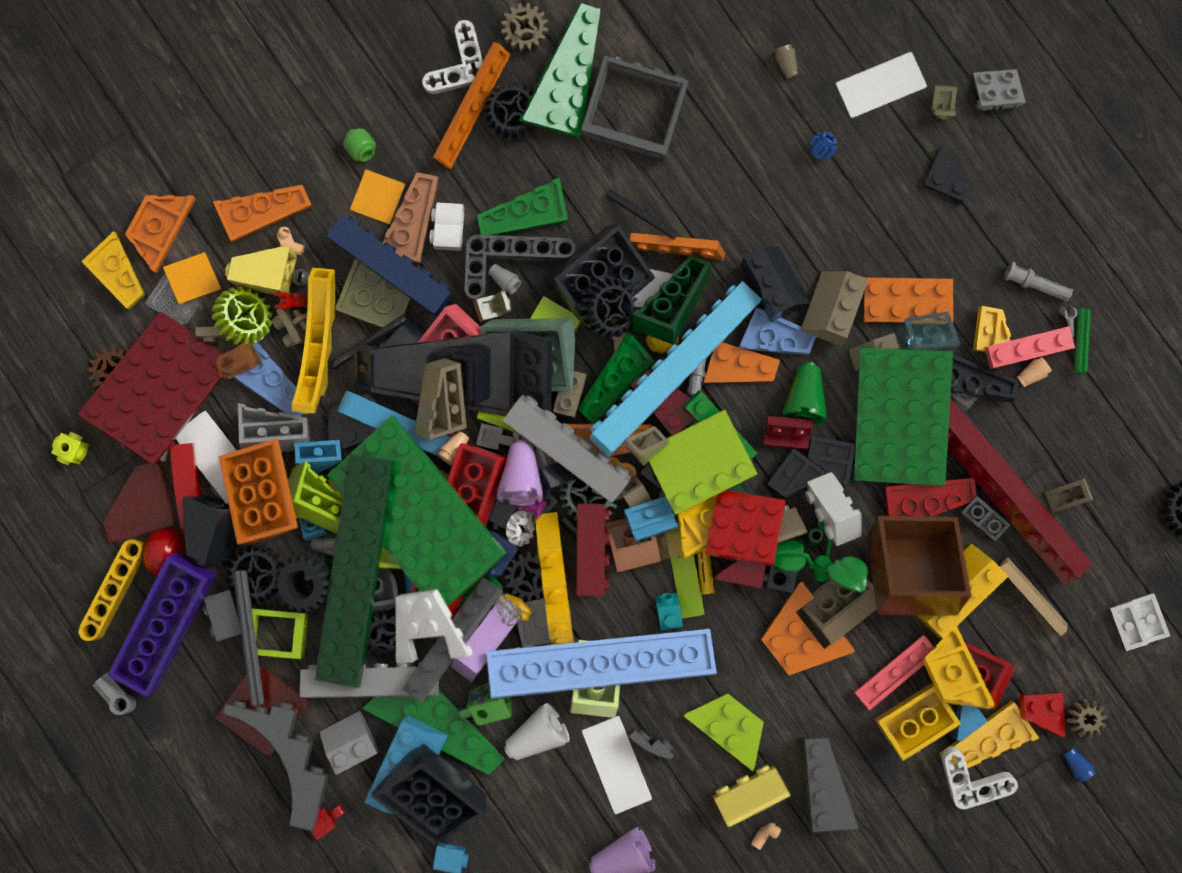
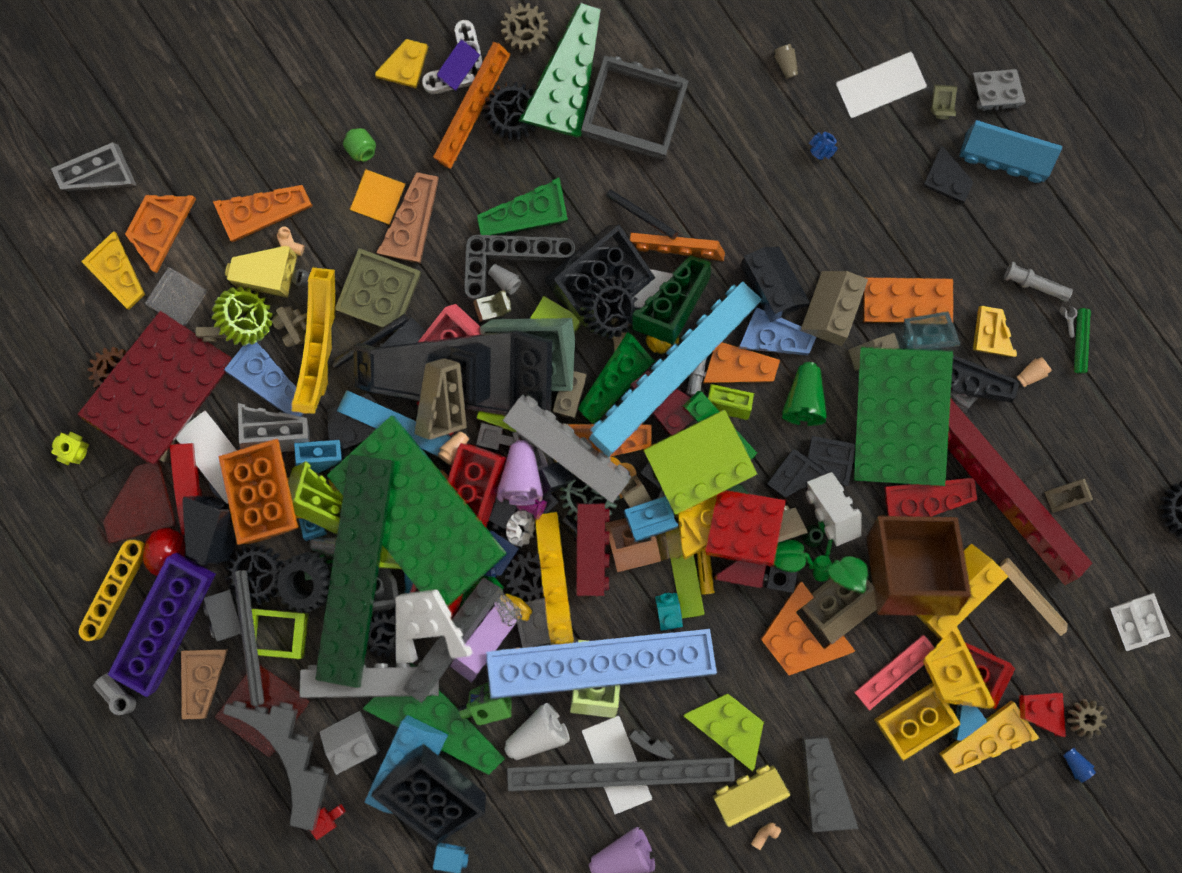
(95, 170): none -> light grey wedge
(192, 278): light orange piece -> none
(199, 680): none -> medium nougat wing
(240, 359): clear orange piece -> none
(291, 300): red plate -> none
(389, 265): dark blue brick -> none
(404, 64): none -> yellow wing
(448, 226): white brick -> none
(458, 65): none -> dark purple slope
(620, 774): none -> dark grey plate
(646, 444): dark tan slope -> none
(735, 402): none -> lime slope
(787, 432): dark red bracket -> none
(966, 787): white beam -> none
(986, 518): dark grey slope -> none
(1009, 151): none -> dark azure slope
(1029, 347): coral plate -> none

